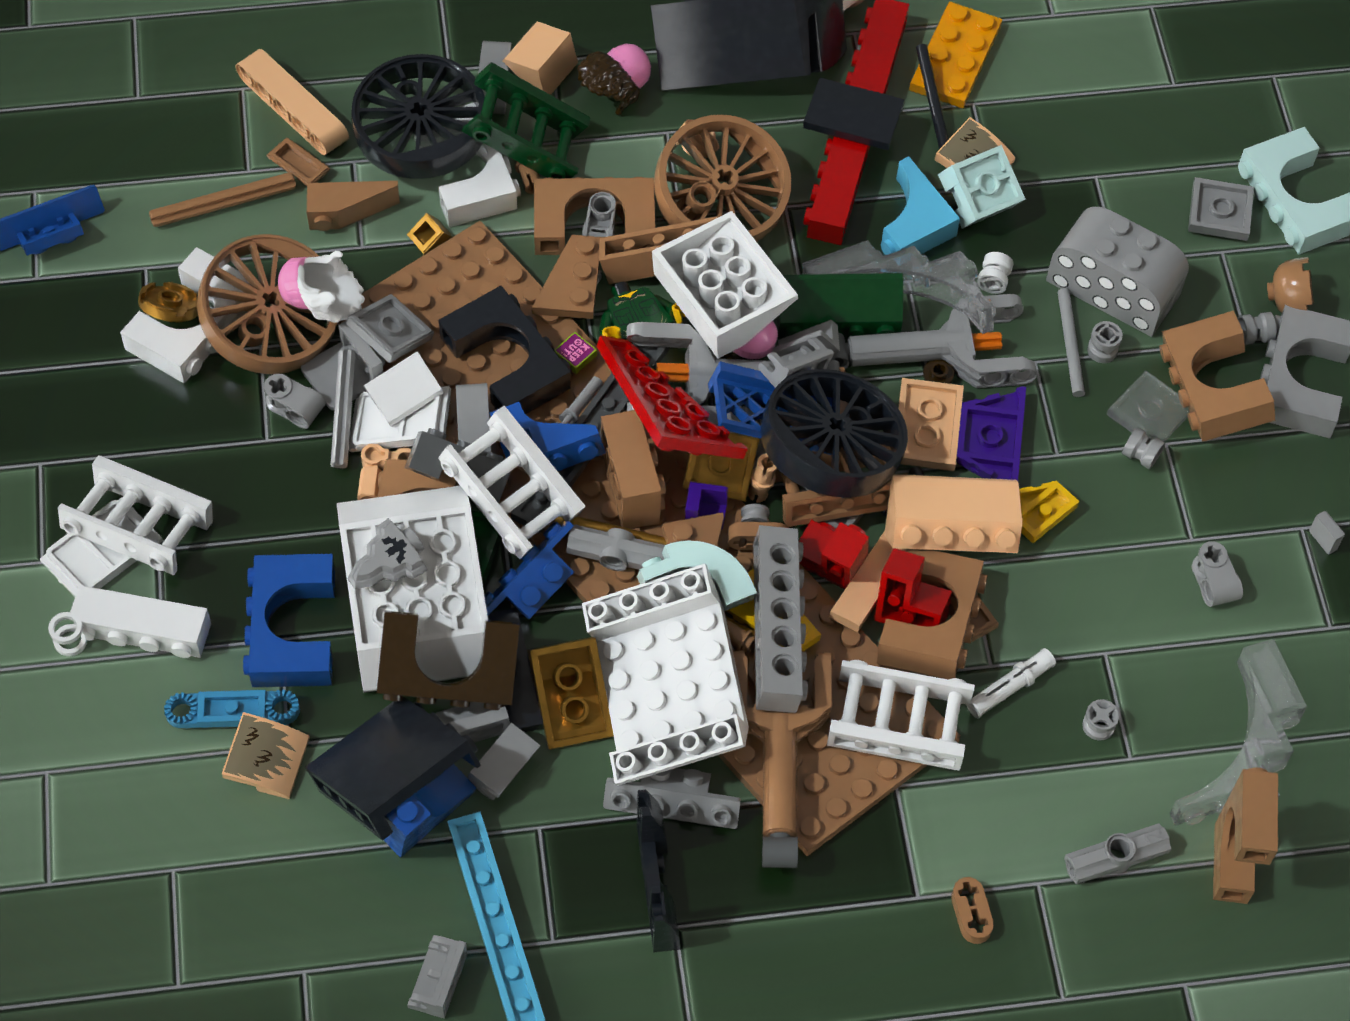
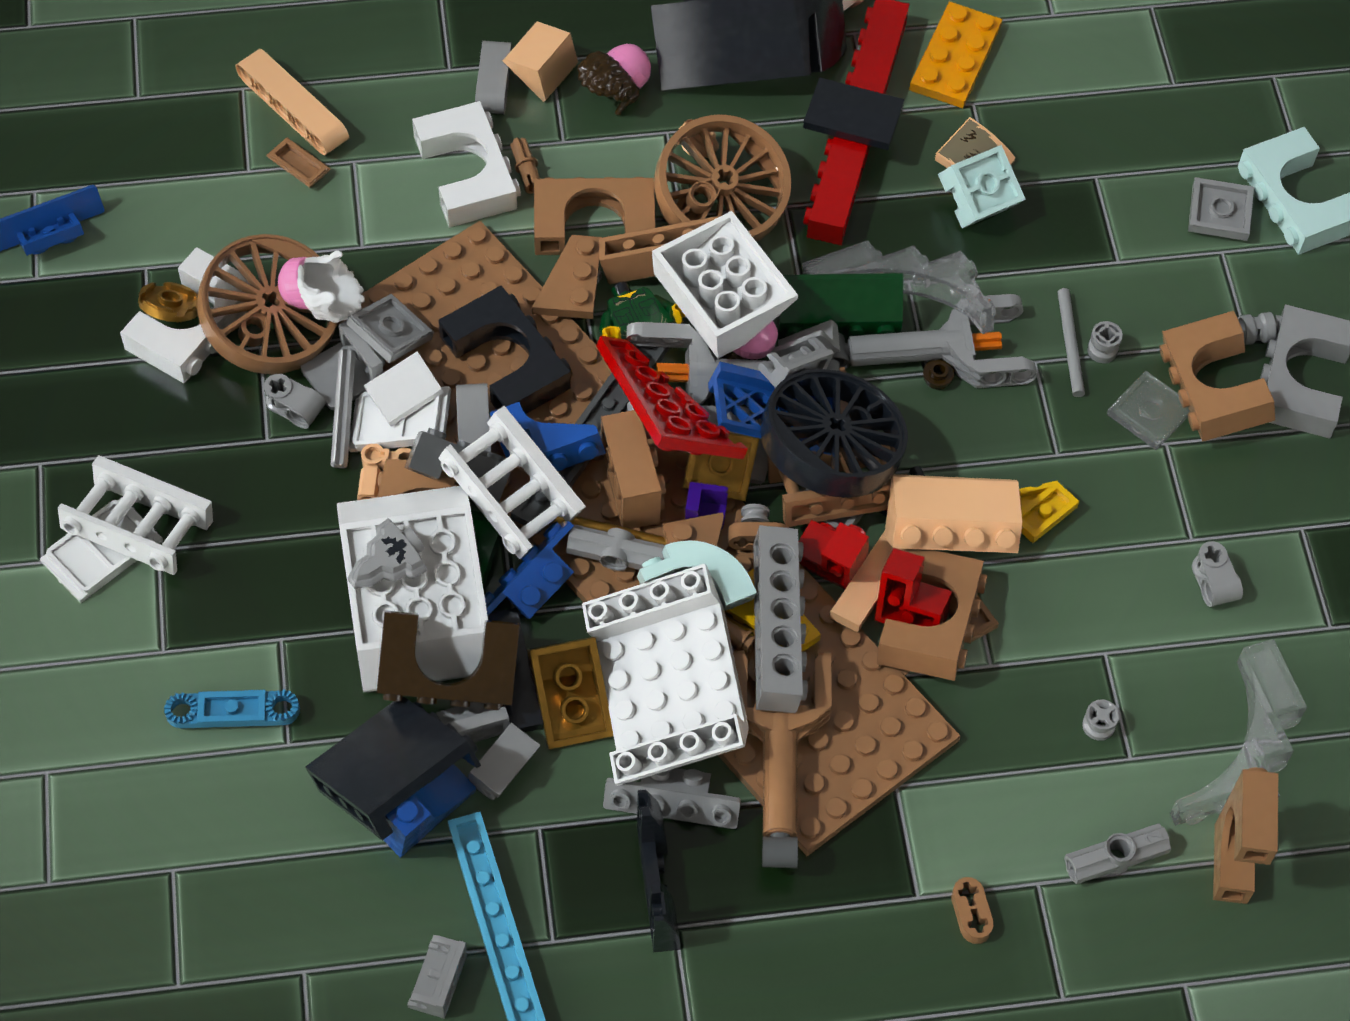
(132, 621): white hinge -> none
(222, 199): medium nougat axle -> none
(265, 755): slope -> none
(275, 582): blue arch -> none
(344, 203): medium nougat slope -> none
(417, 115): black piece -> none
(428, 233): pearl gold slope -> none
(537, 104): dark green fence -> none
(571, 414): light grey piece -> none
(576, 352): tile -> none
(600, 223): light grey piece -> none
(762, 479): light nougat pin -> none
(904, 746): white fence -> none
(926, 217): medium azure arch -> none
(932, 94): black bar -> none
(932, 422): light nougat plate -> none
(992, 435): dark purple wing -> none
(995, 270): white wheel -> none
(1021, 675): white pin -> none
(1120, 268): light grey brick -> none
(1143, 448): light grey wheel -> none
(1291, 285): medium nougat cylinder -> none
(1326, 532): light grey tile -> none

